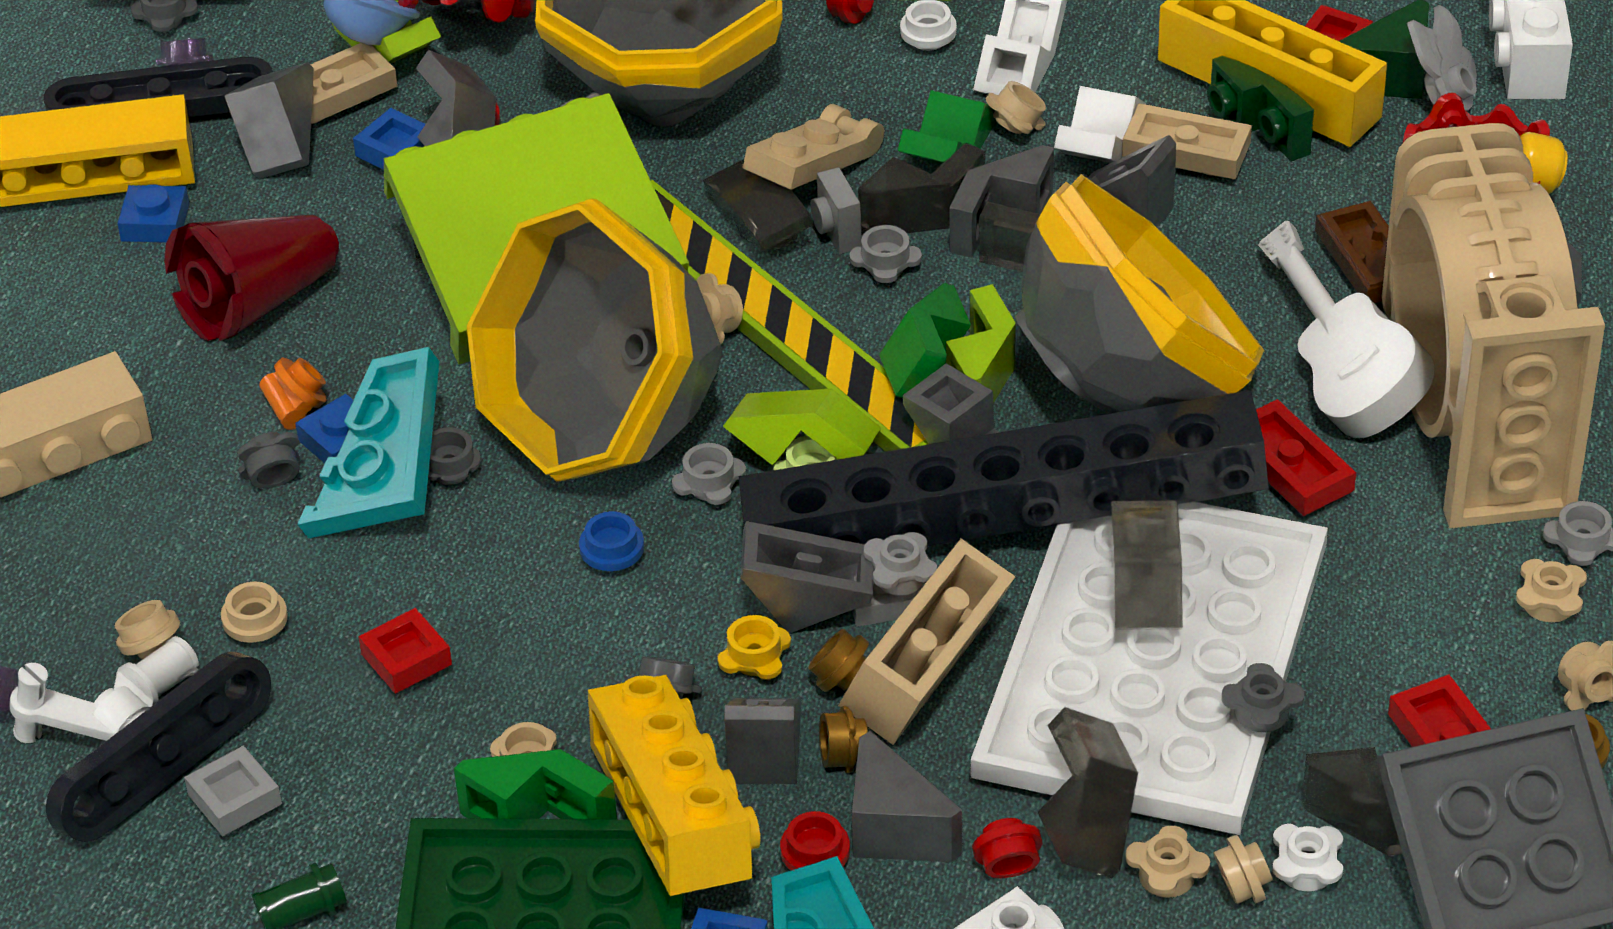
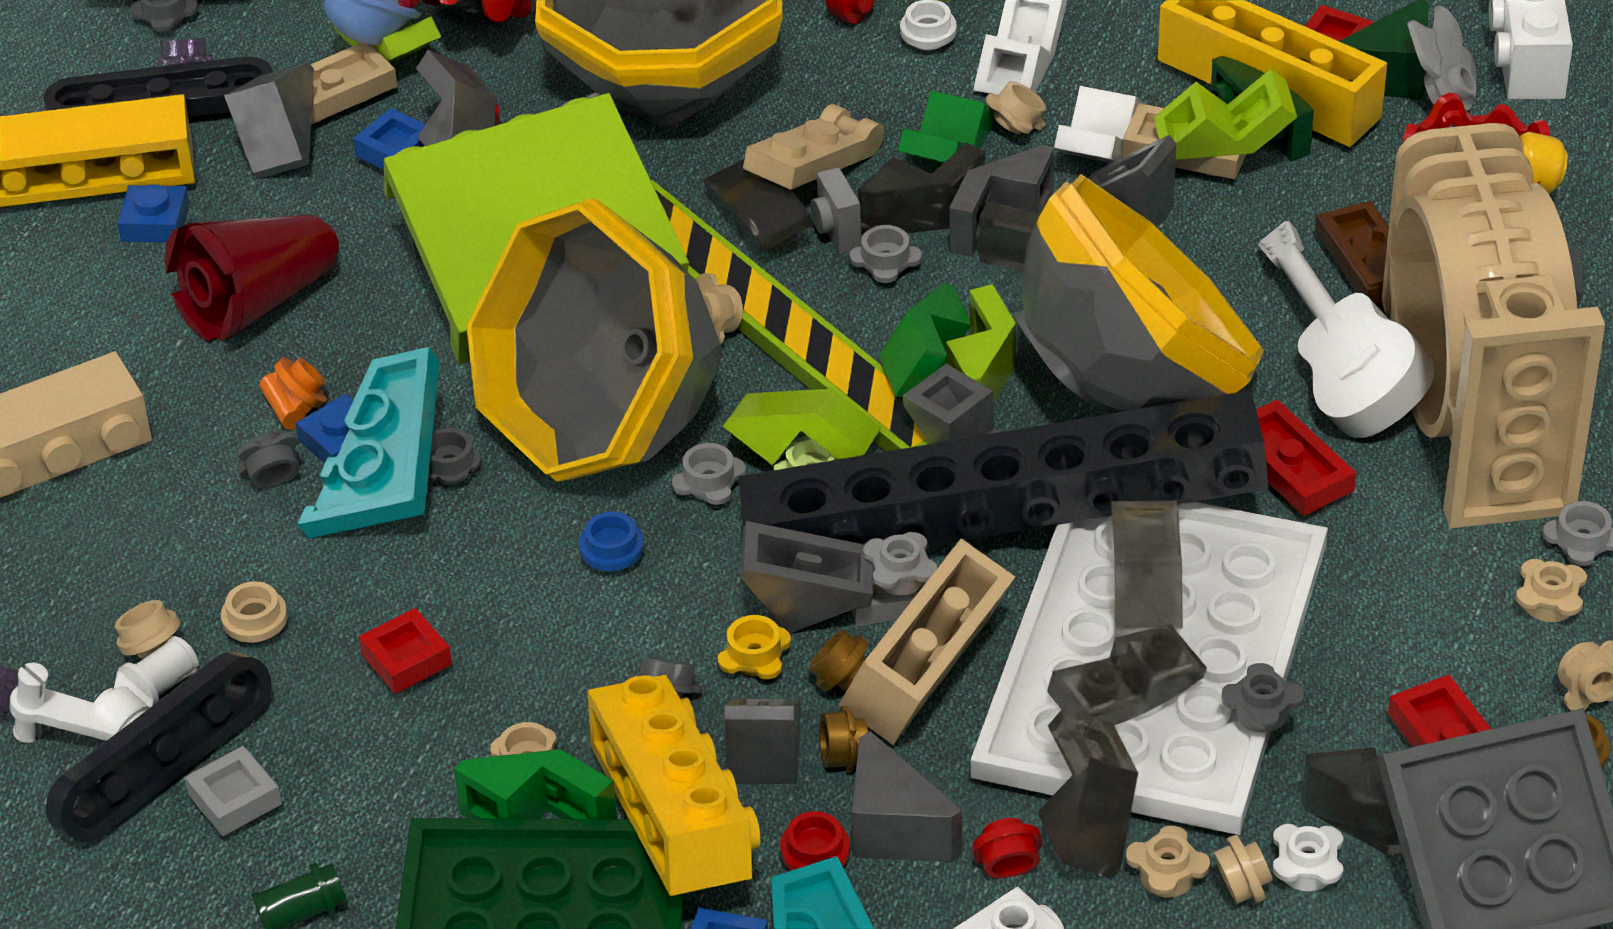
(1136, 677): none -> clear smoke slope
(1211, 128): none -> lime slope

